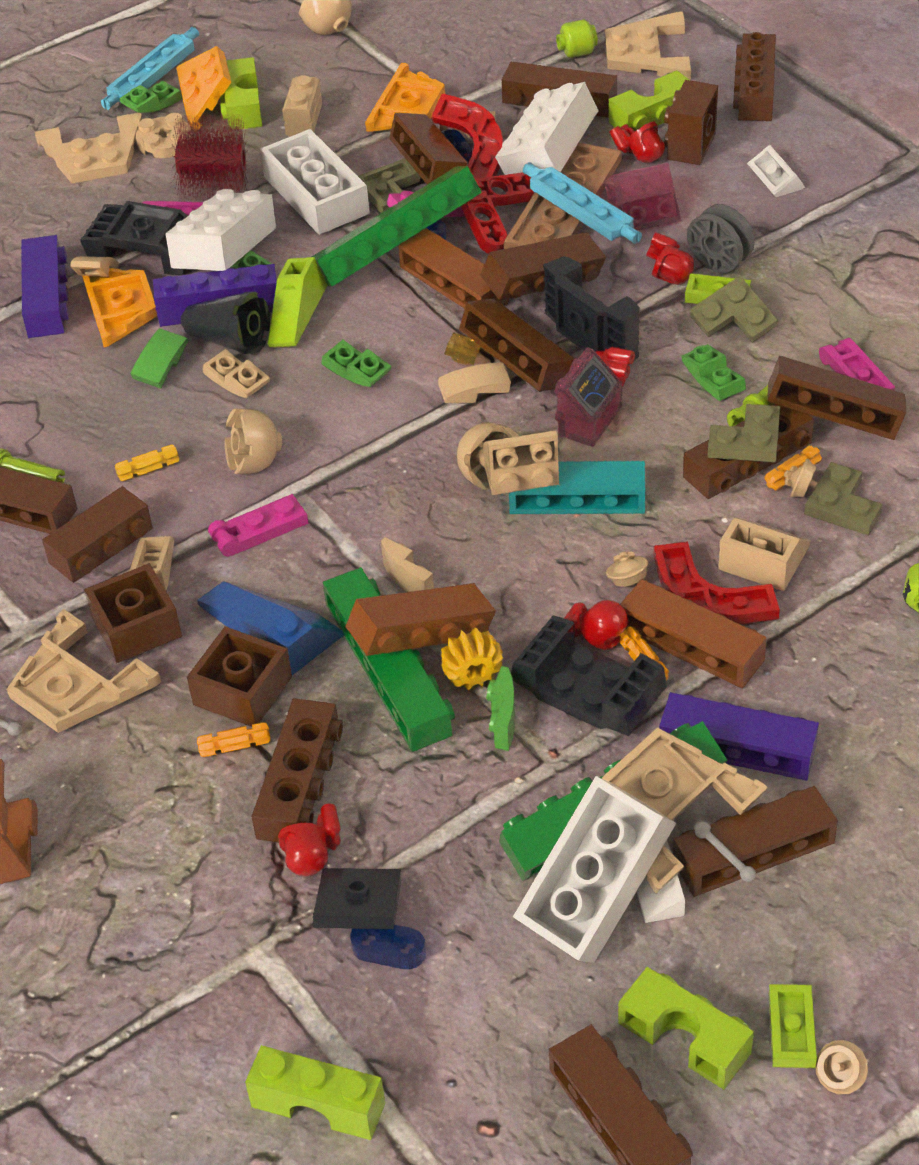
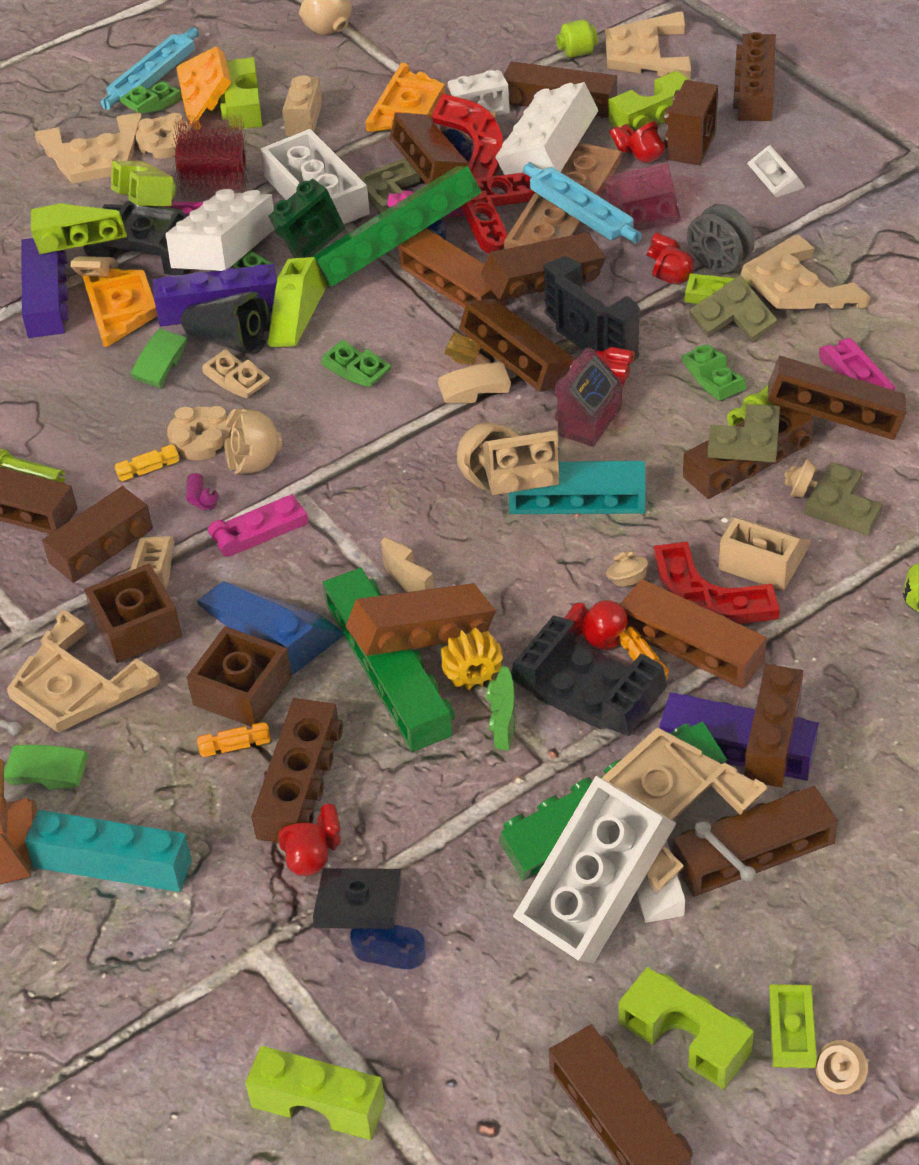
(45, 764): none -> bright green slope
(73, 226): none -> lime slope
(109, 850): none -> teal brick
(142, 183): none -> lime arch
(192, 420): none -> tan plate
(197, 495): none -> magenta arm
(307, 219): none -> dark green plate
(485, 89): none -> white bracket
(773, 725): none -> reddish brown brick
(776, 479): light orange axle -> none
(790, 285): none -> tan wing

